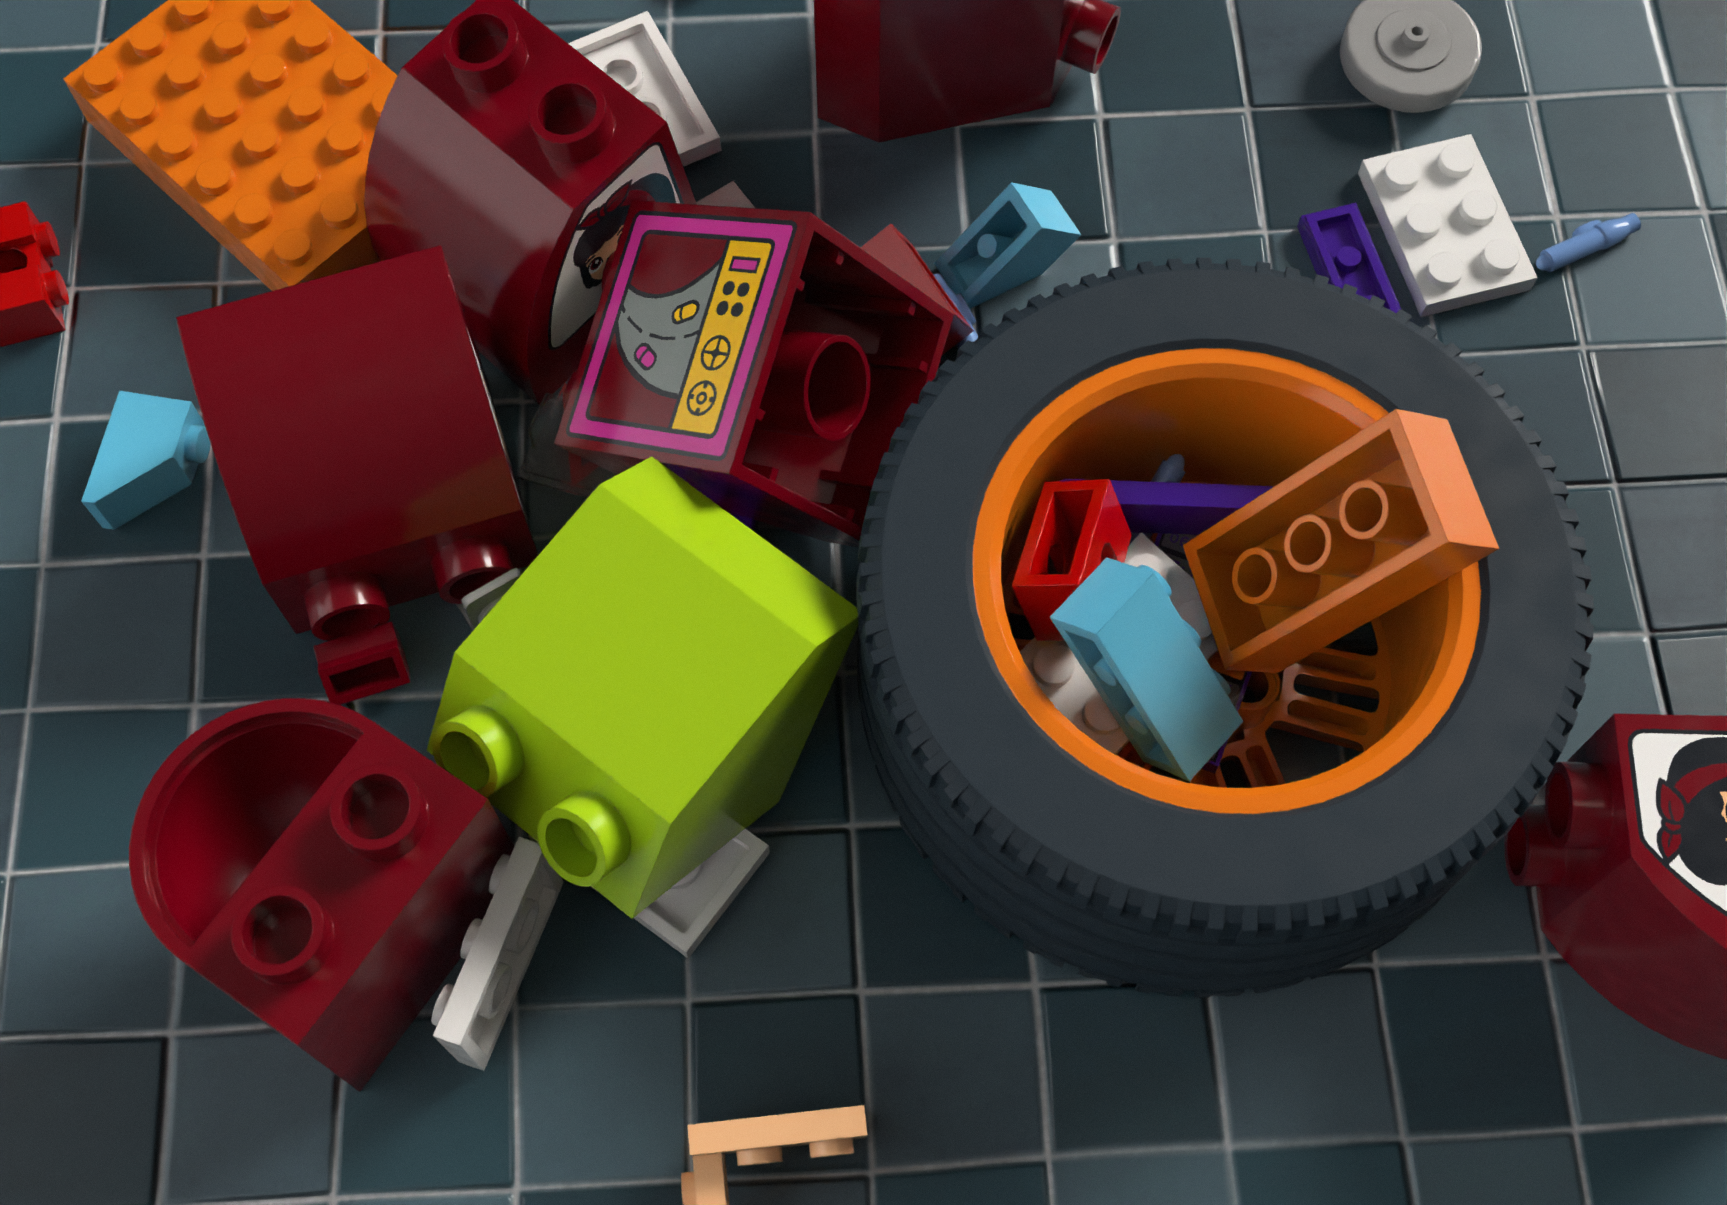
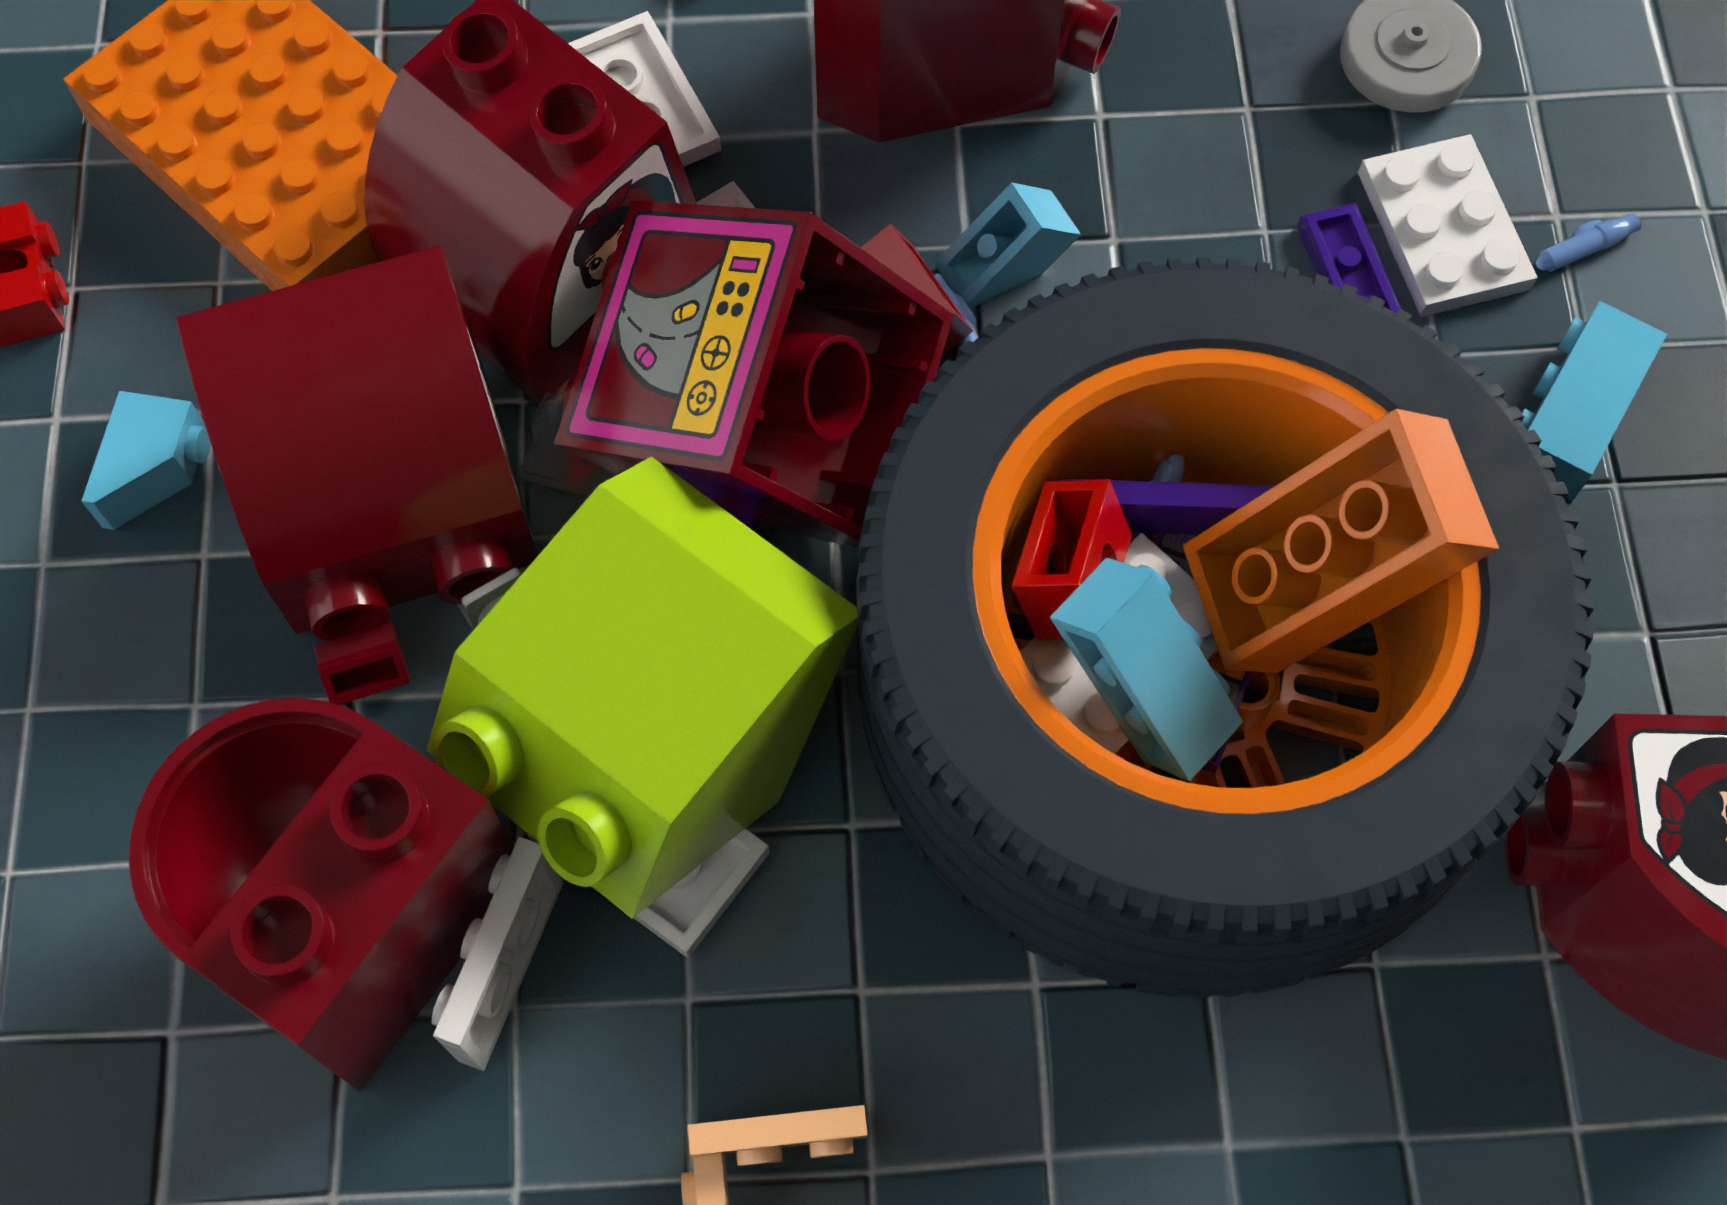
(1590, 390): none -> medium azure brick

